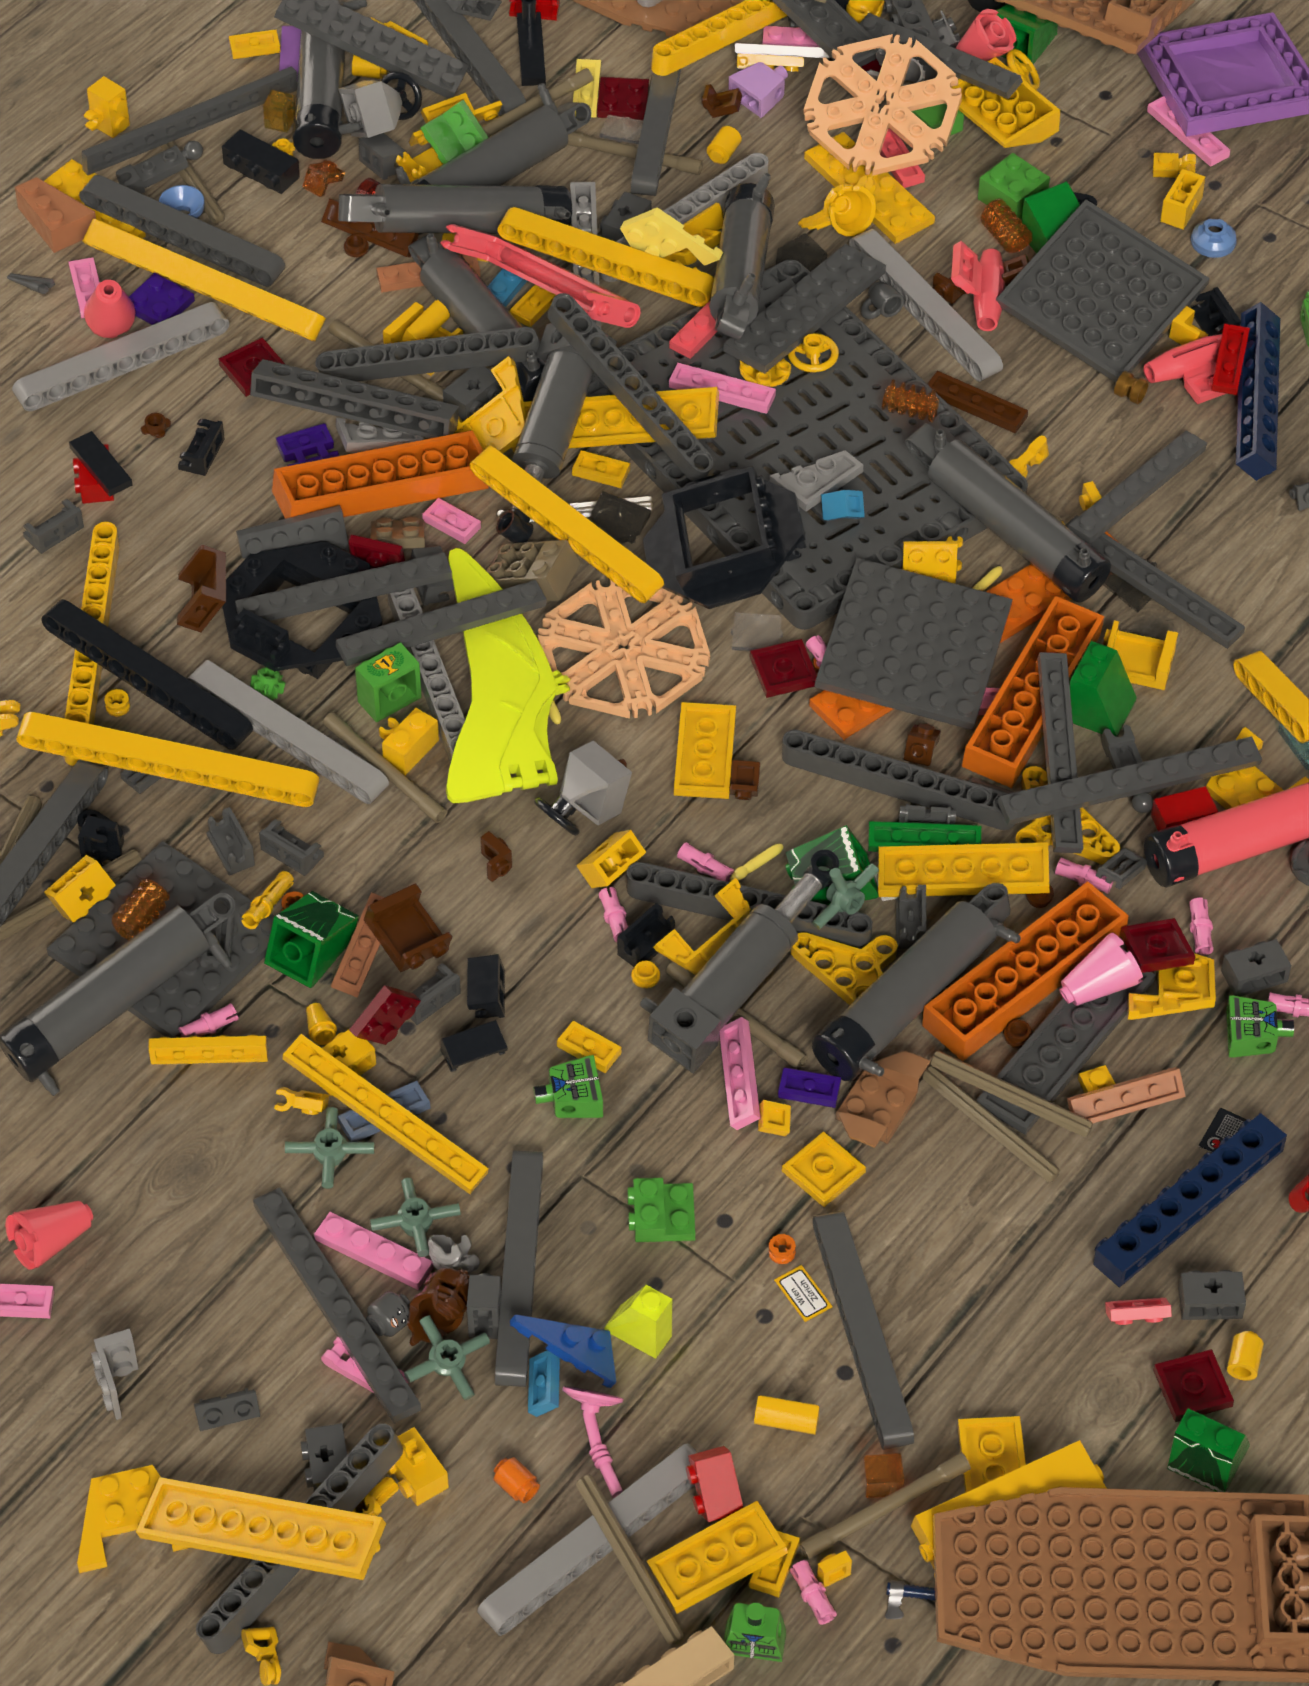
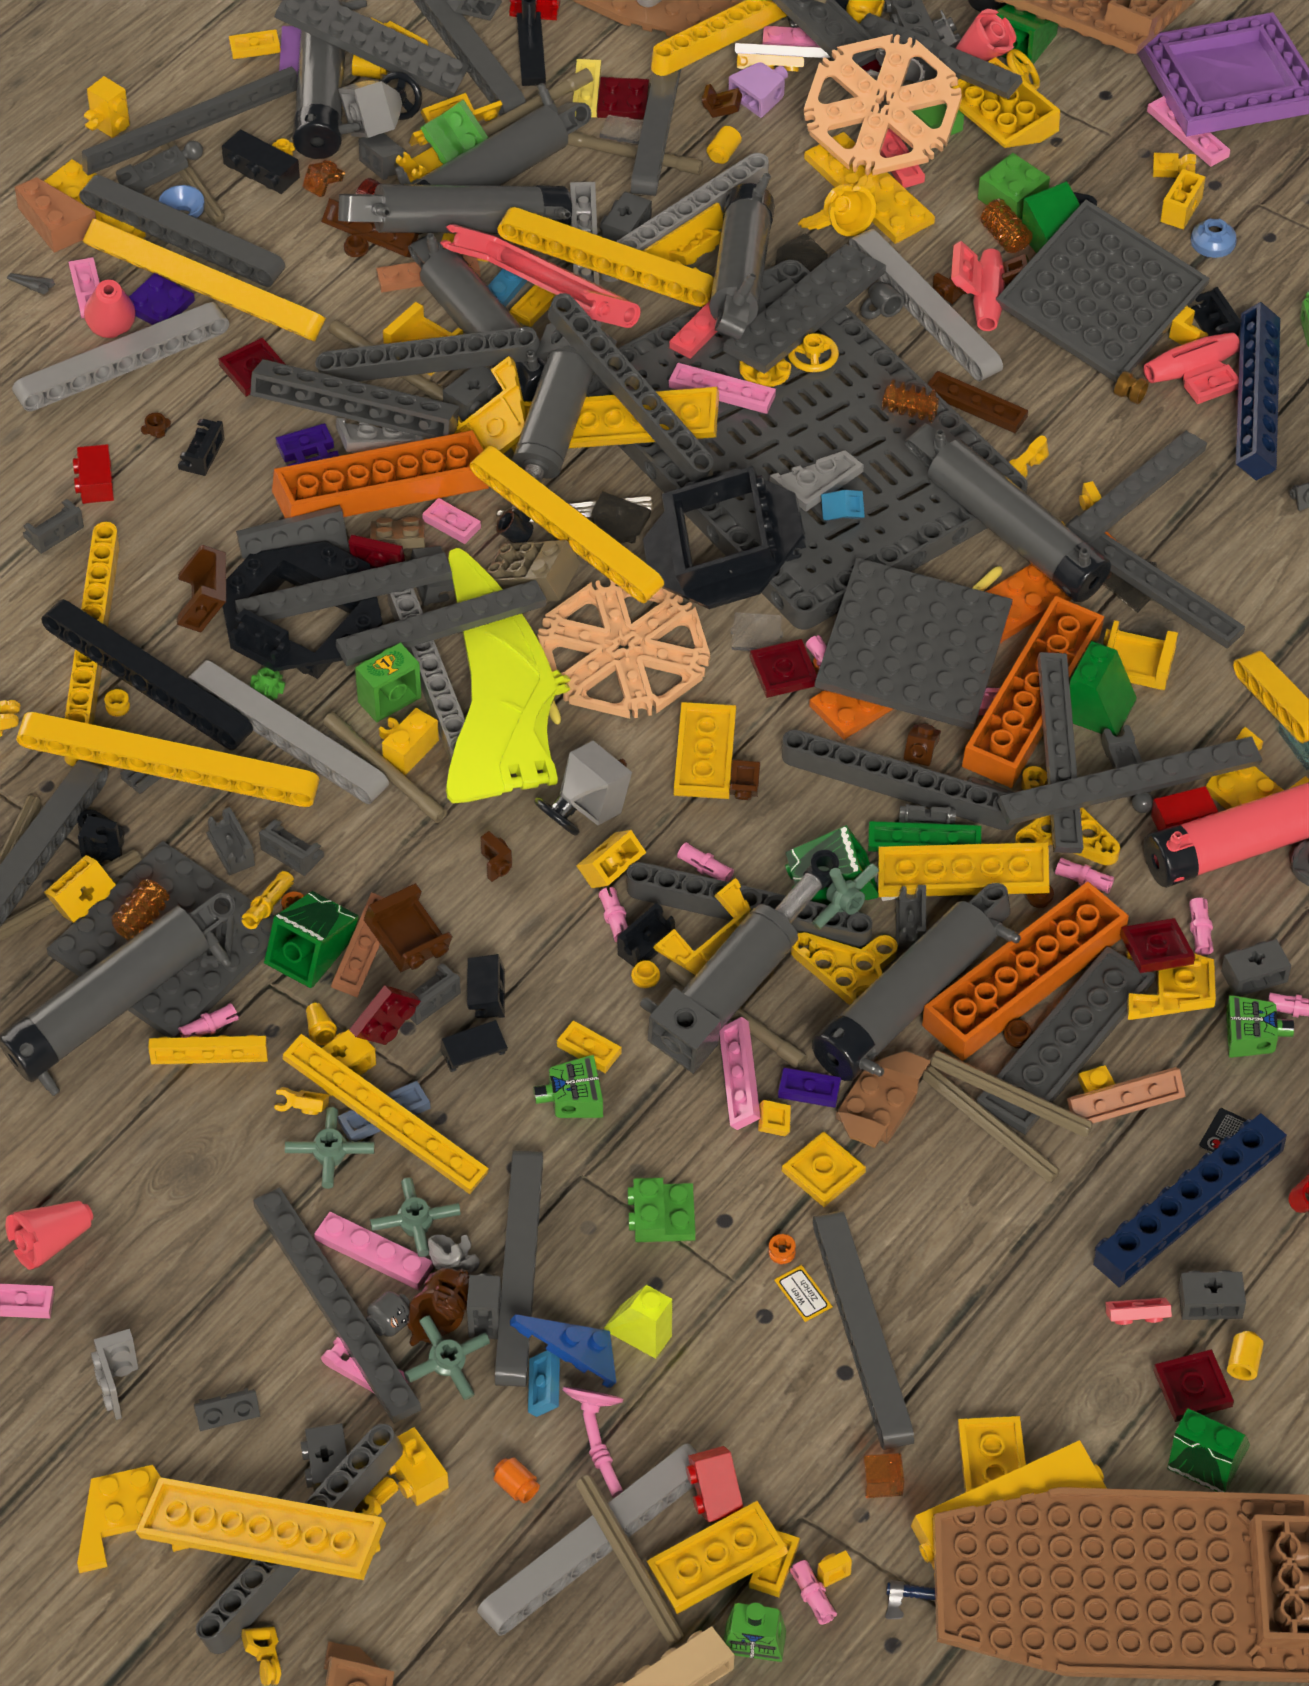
(100, 463): black tile -> none
(279, 111): clear yellow brick -> none
(427, 322): yellow brick -> none
(601, 469): yellow plate -> none
(663, 235): light yellow wing -> none
(742, 871): light yellow piece -> none
(787, 1414): yellow brick -> none
(827, 1538): dark tan piece -> none
(933, 558): yellow plate -> none
(1101, 973): bright pink cone -> none
(1118, 875): dark grey tile -> none
(1230, 359): red plate -> none

